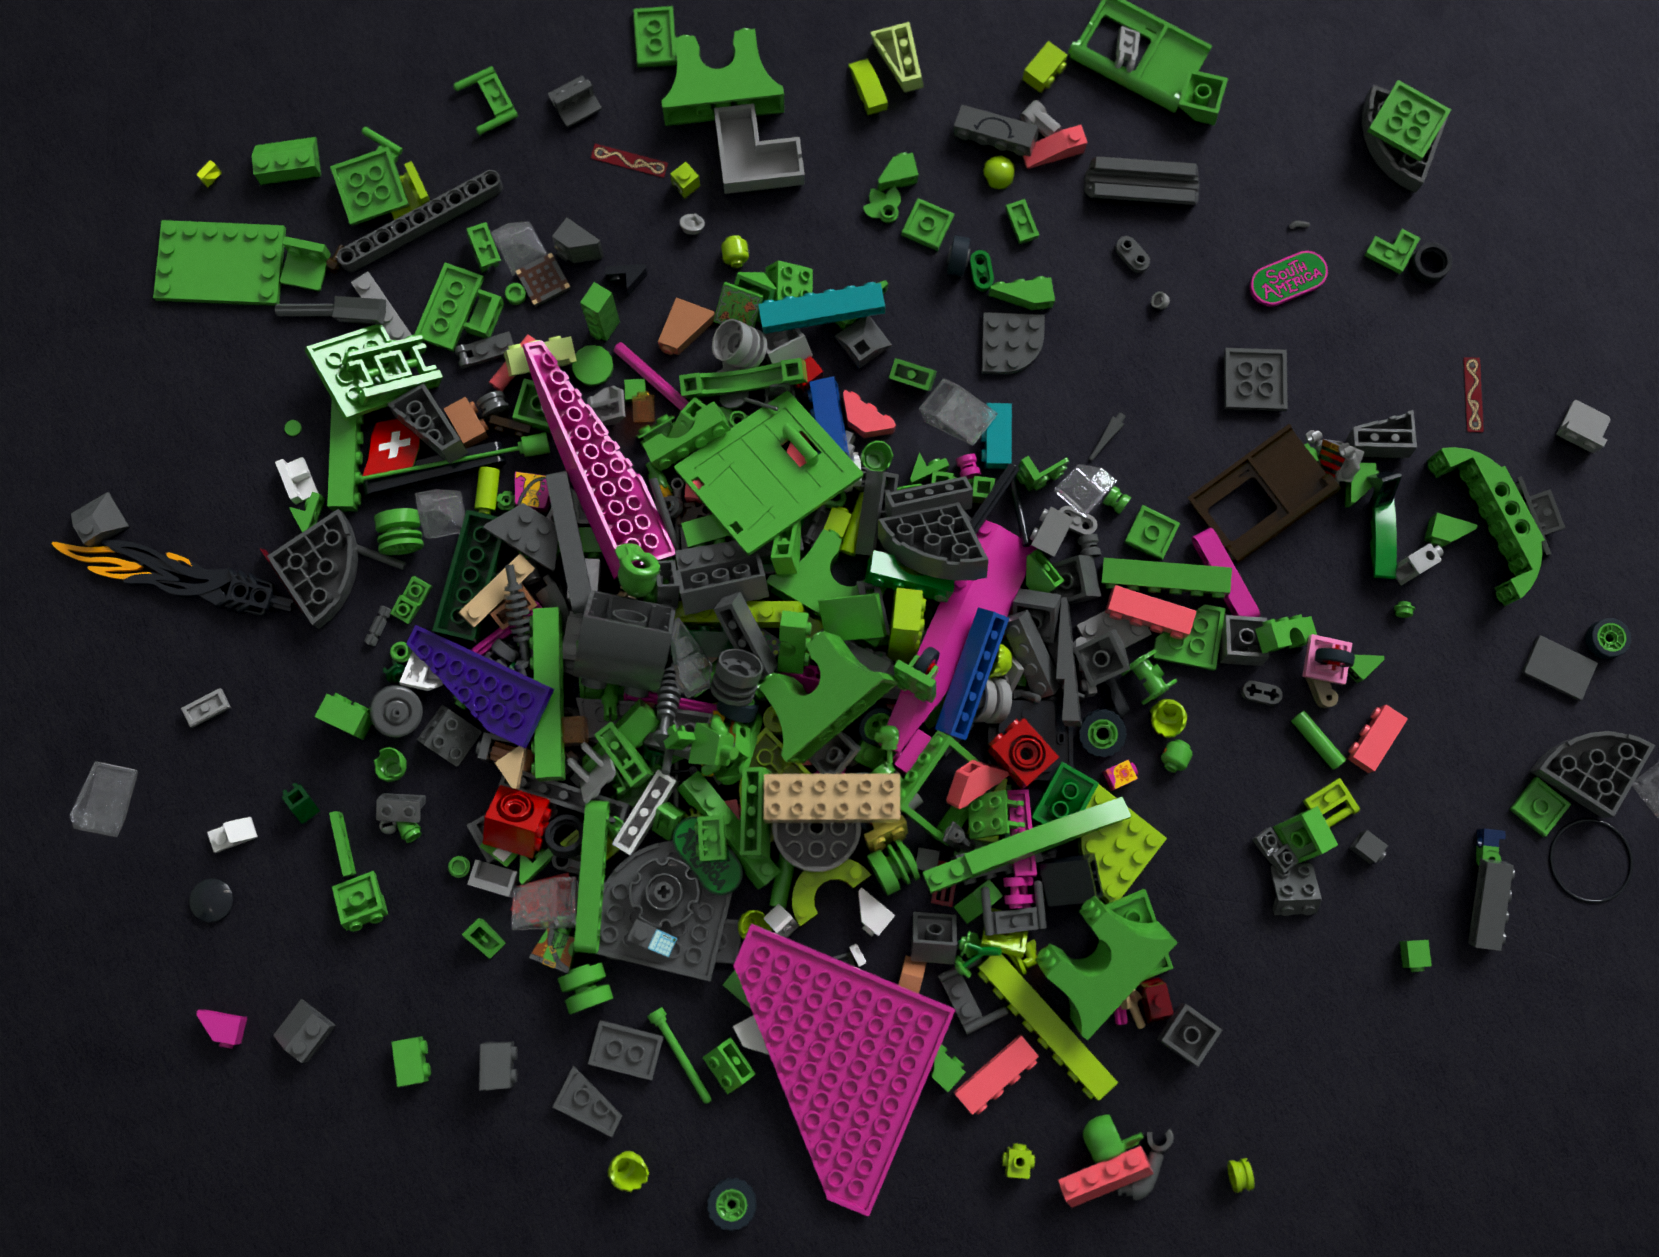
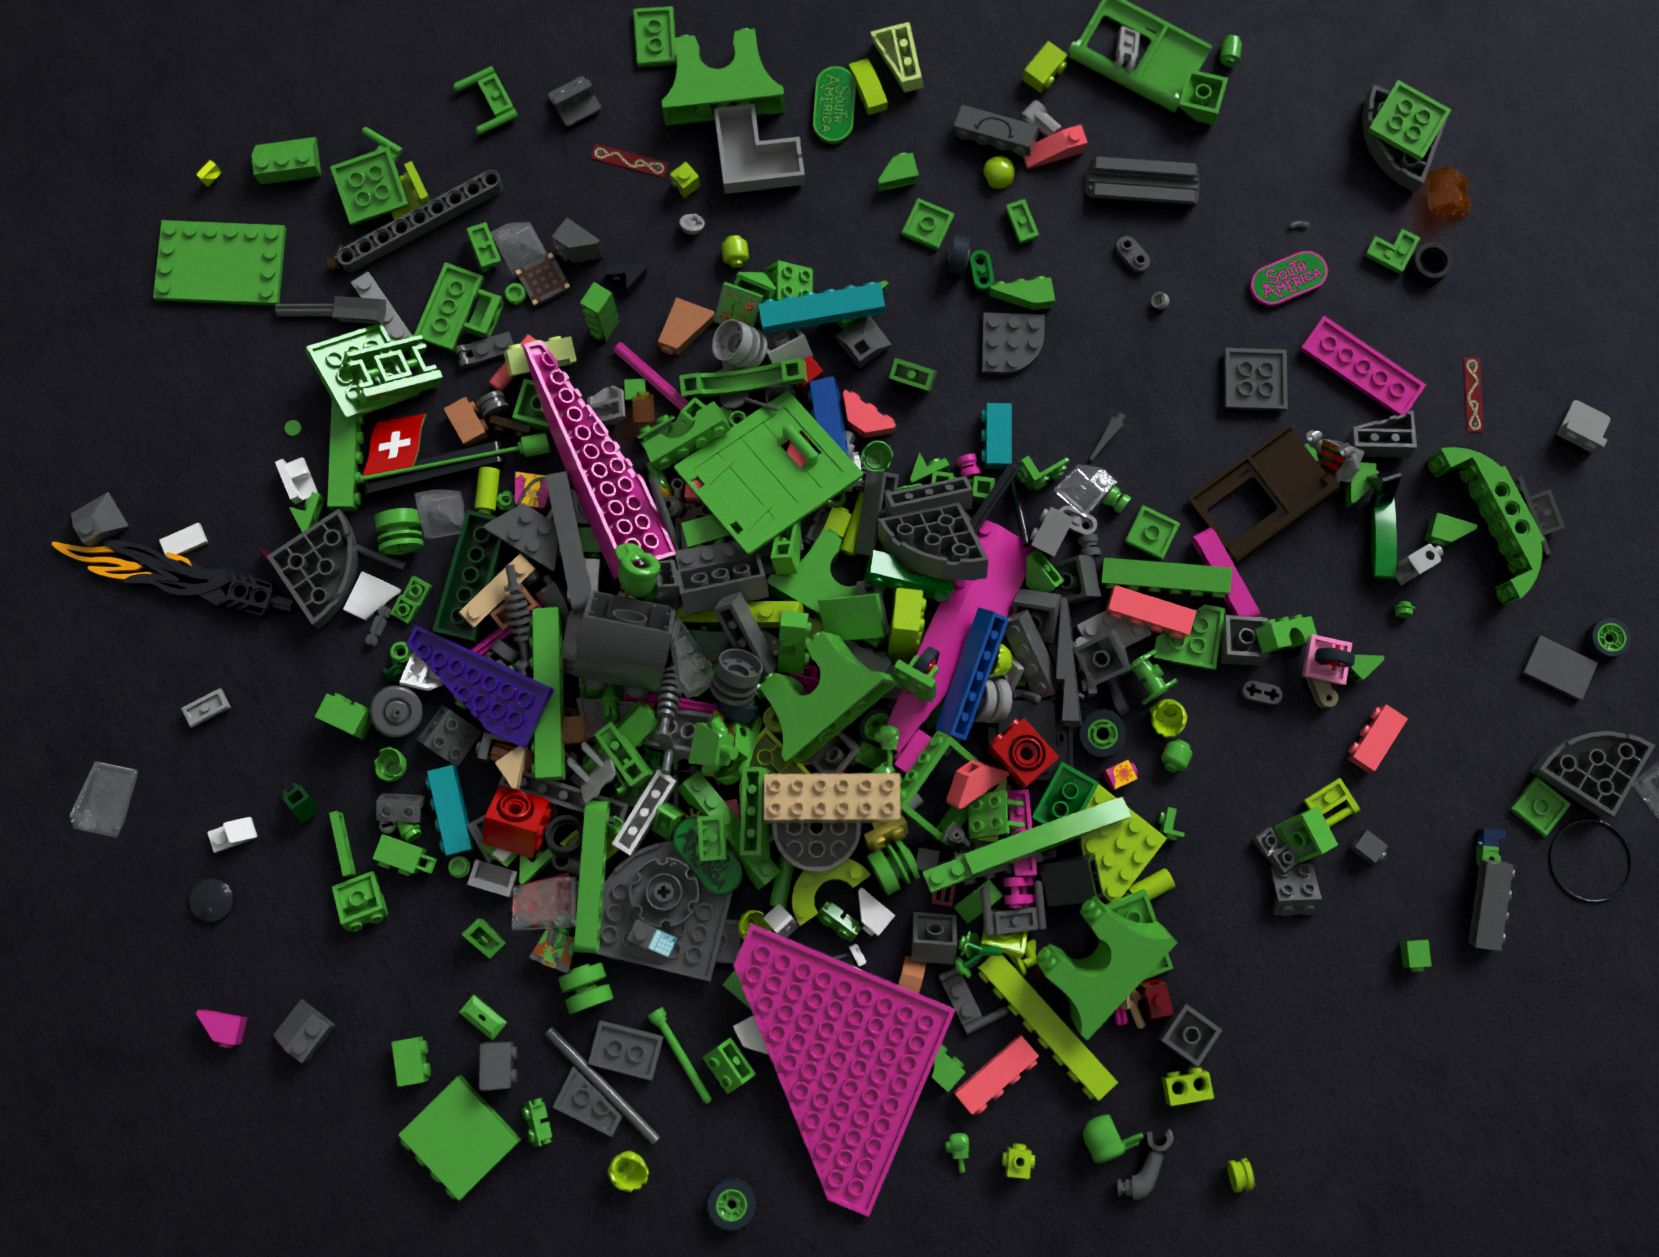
(184, 540): none -> white tile
(304, 264): bright green bracket -> none
(369, 595): none -> white slope
(403, 856): none -> bright green brick
(426, 420): dark grey wedge -> none
(450, 810): none -> teal brick
(459, 1138): none -> bright green panel
(491, 1026): none -> bright green piece
(537, 1130): none -> bright green hinge
(586, 1069): none -> dark grey piece
(593, 365): bright green tile -> none
(678, 738): bright green tile -> none
(834, 104): none -> tile
(845, 928): none -> bright green hinge
(882, 203): bright green plate -> none
(957, 412): clear slope -> none
(959, 1147): none -> bright green piece
(1105, 1177): coral brick -> none
(1154, 884): none -> lime brick
(1166, 819): none -> bright green bracket
(1188, 1092): none -> lime brick
(1230, 50): none -> bright green brick
(1318, 740): bright green piece -> none
(1362, 367): none -> dark pink plate
(1448, 192): none -> clear orange slope

